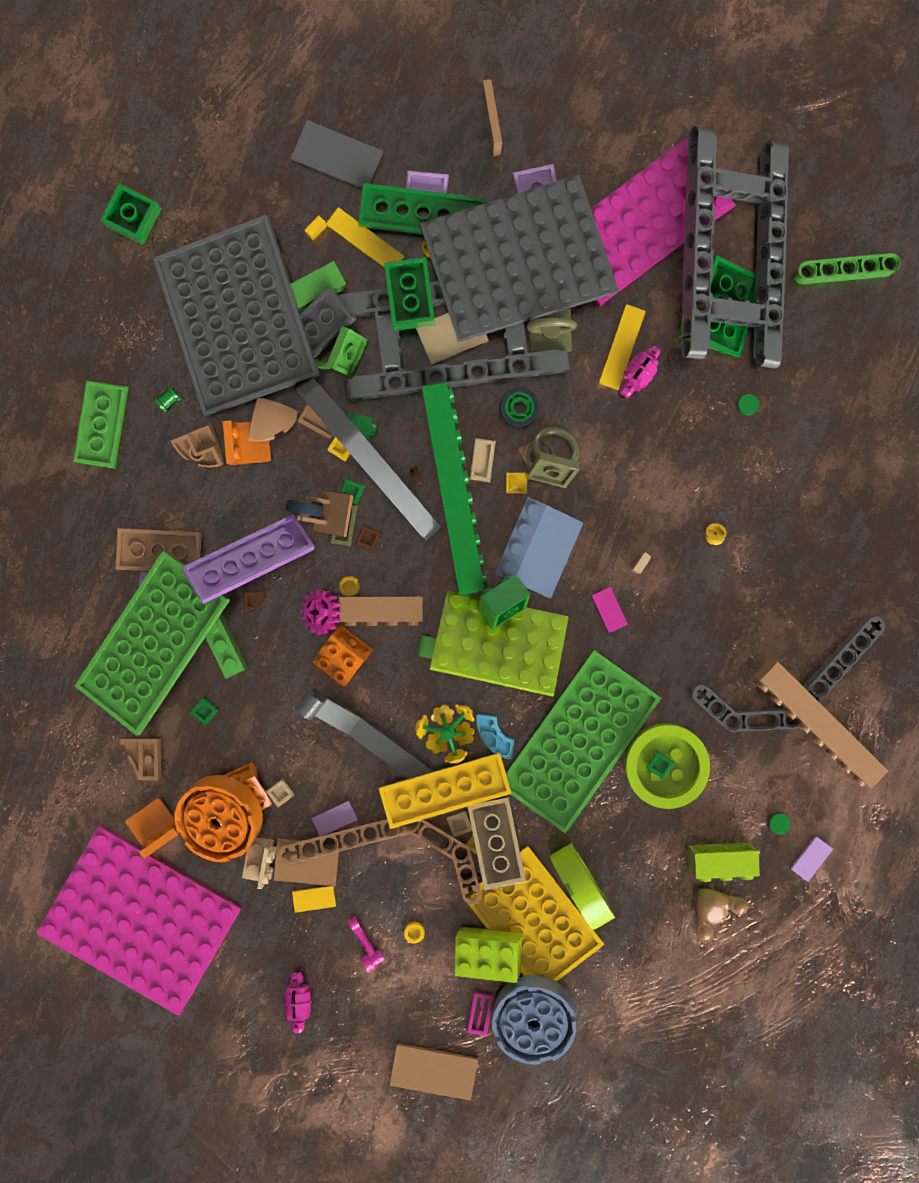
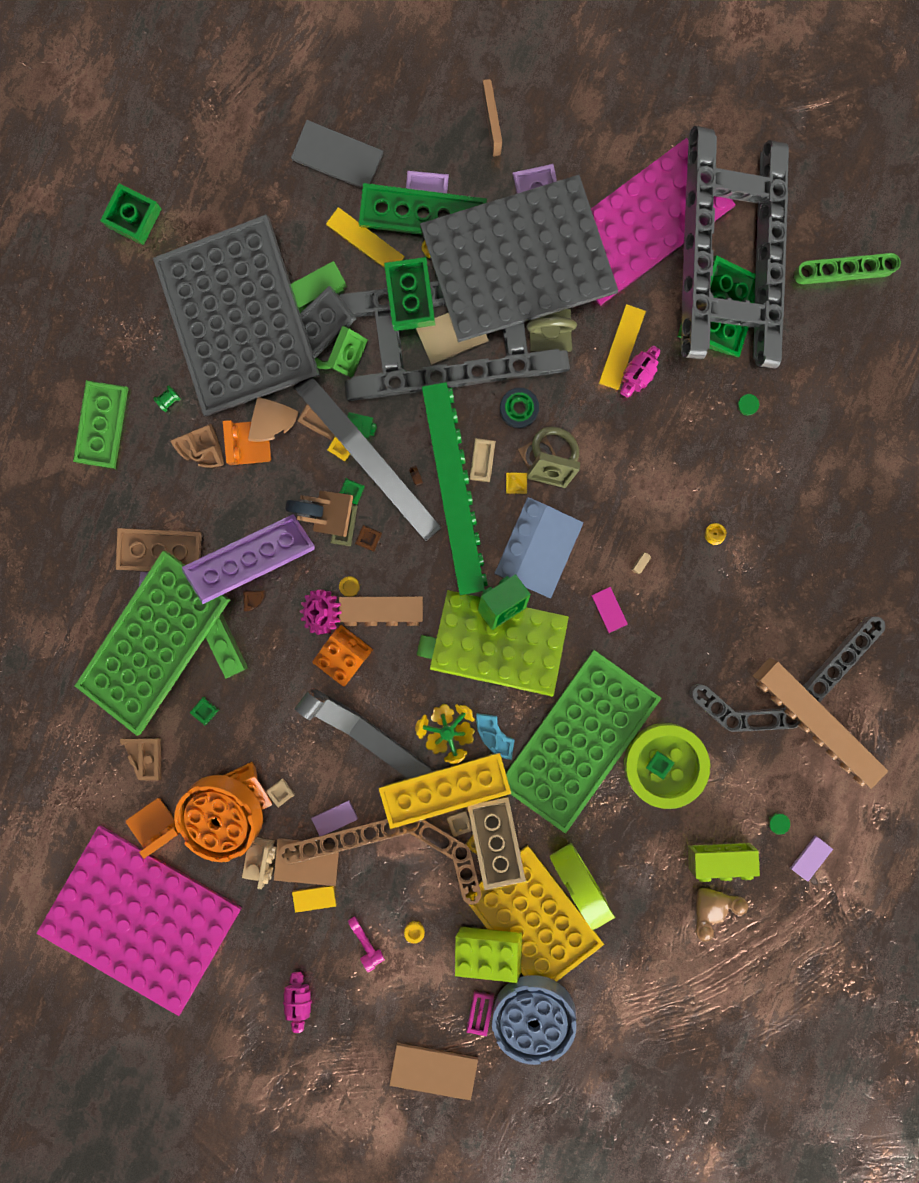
(315, 228): yellow tile -> none

